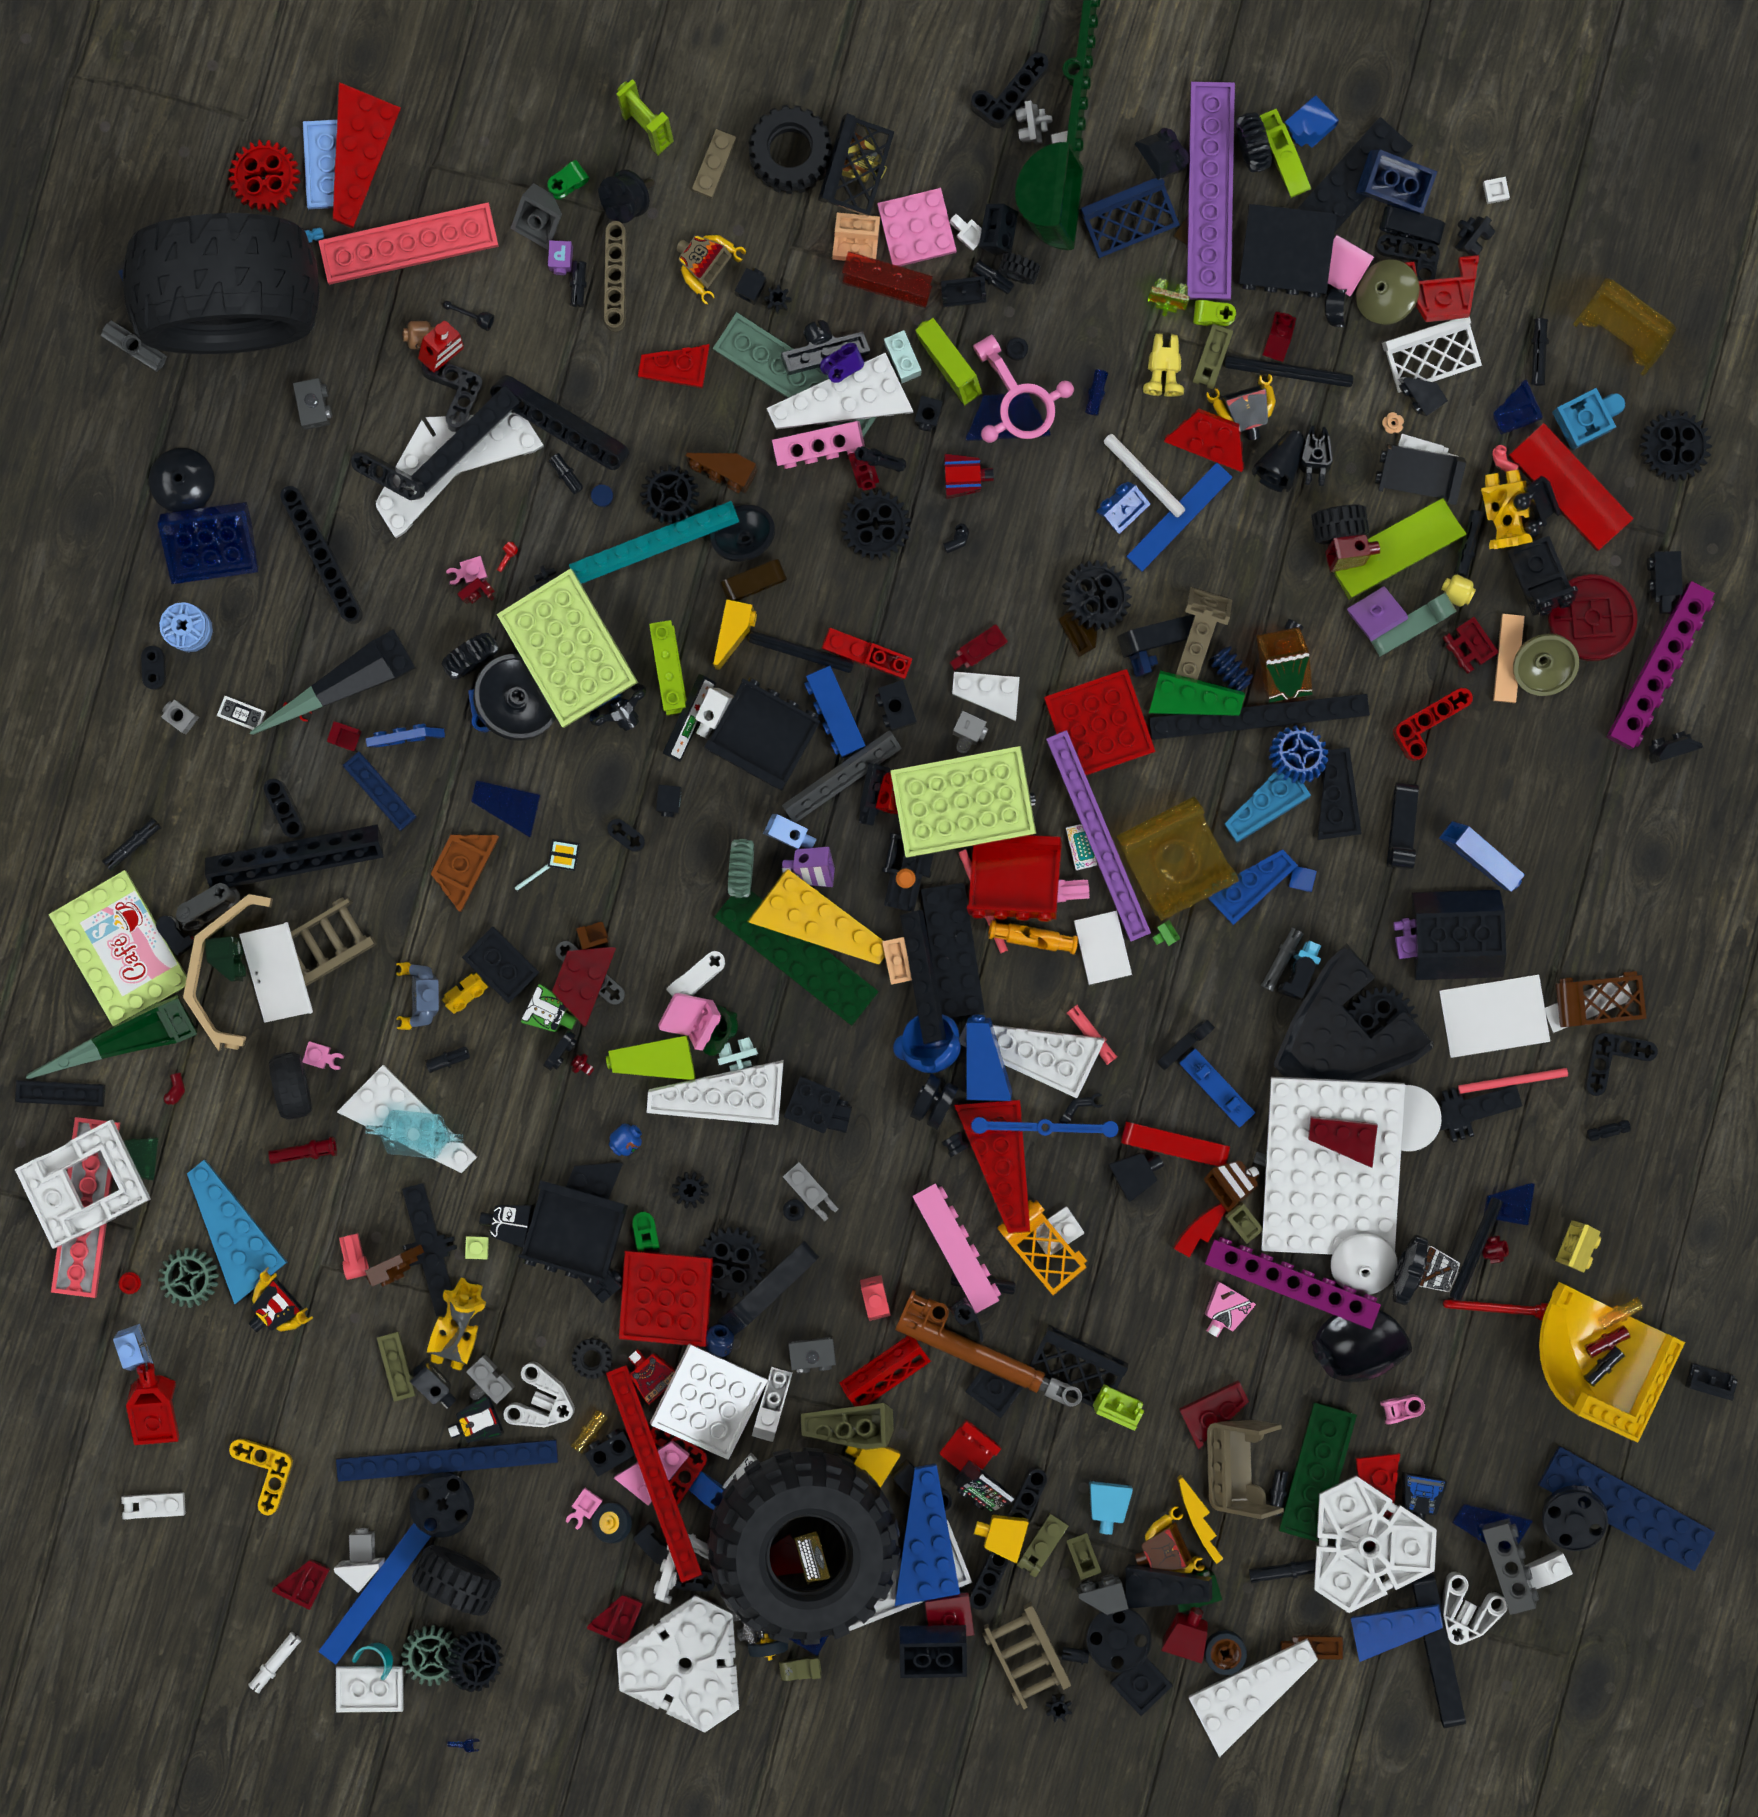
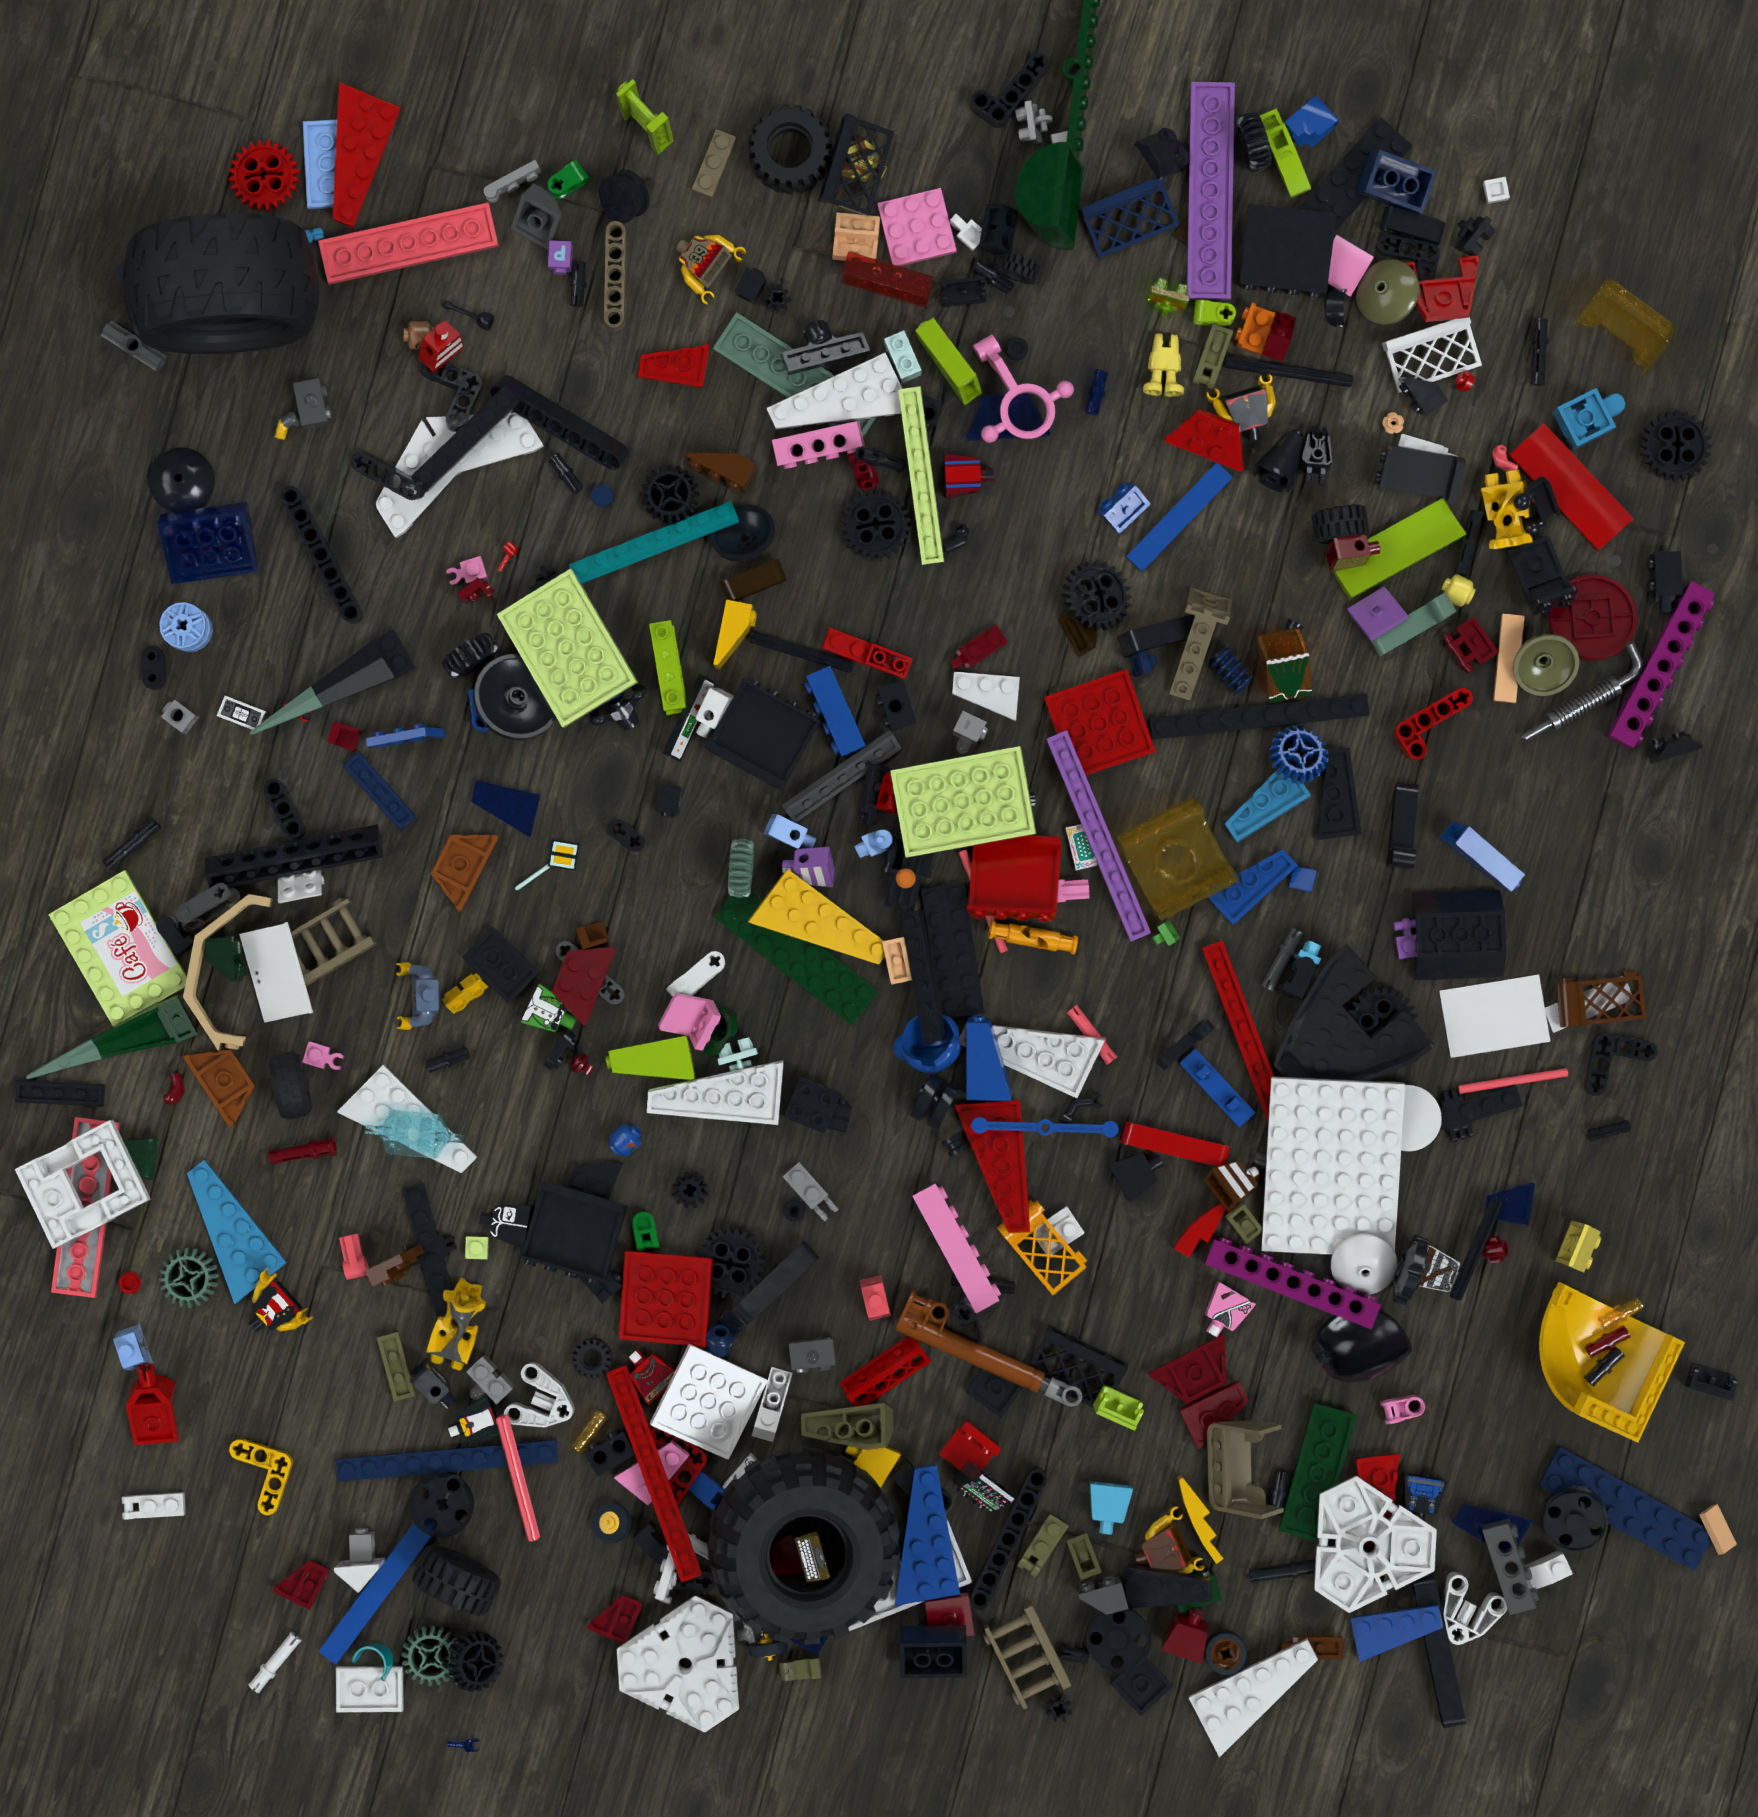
(223, 1081): none -> dark orange wing
(286, 422): none -> arm
(300, 886): none -> white hinge
(512, 181): none -> light grey plate
(517, 1477): none -> coral axle
(585, 1506): bright pink plate -> none
(844, 362): dark purple piece -> none
(874, 843): none -> light blue hips
(921, 475): none -> yellowish green plate
(1003, 1535): yellow torso -> none
(1102, 947): white tile -> none
(1144, 475): white axle -> none
(1189, 696): green wing -> none
(1194, 1371): none -> dark red wing
(1240, 1021): none -> red plate
(1255, 329): none -> orange bracket
(1345, 1137): dark red wing -> none
(1464, 381): none -> red plate
(1517, 410): clear blue wing -> none
(1538, 1311): red piece -> none
(1589, 699): none -> flat silver piece
(1718, 1529): none -> light nougat tile

